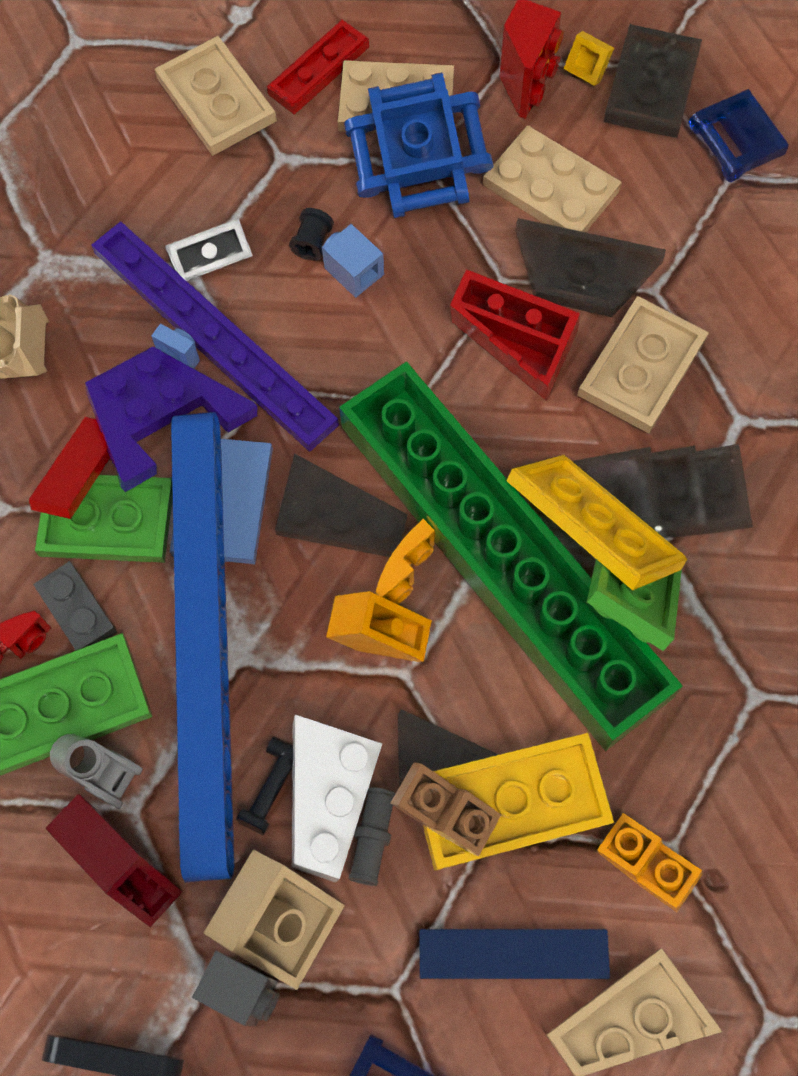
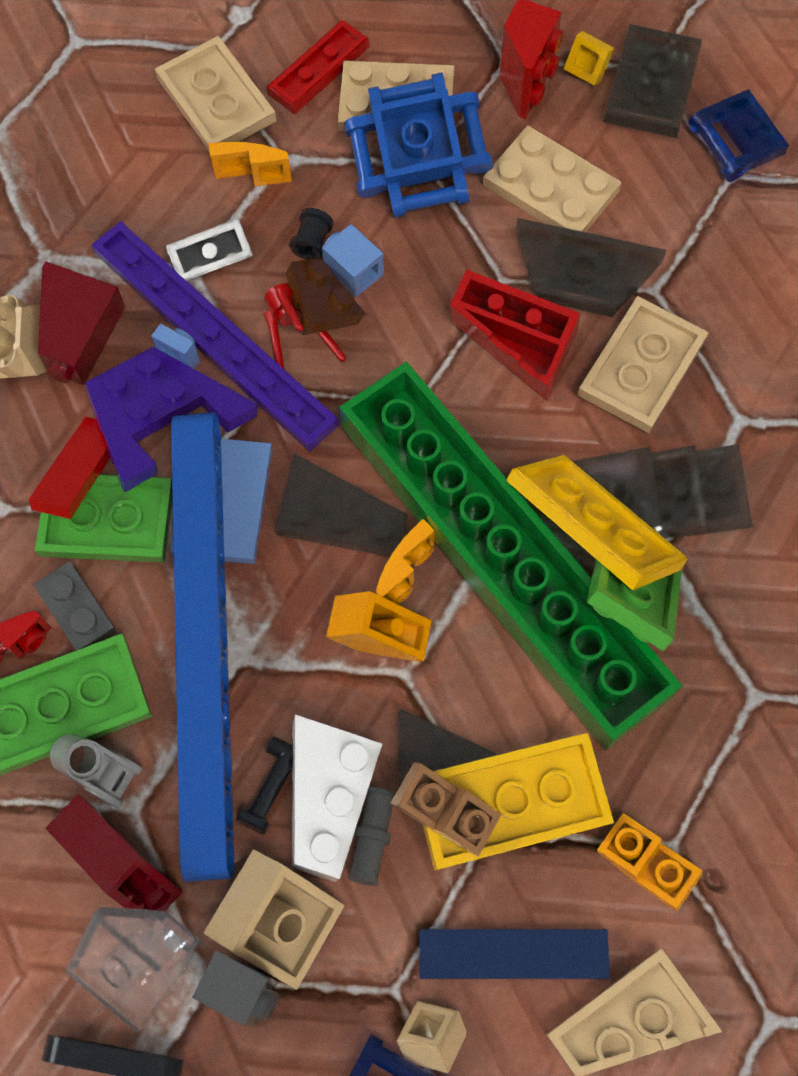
(74, 321): none -> dark red slope
(132, 960): none -> clear slope
(264, 162): none -> light orange slope
(282, 311): none -> red plant
(321, 297): none -> reddish brown wing
(432, 1036): none -> tan slope

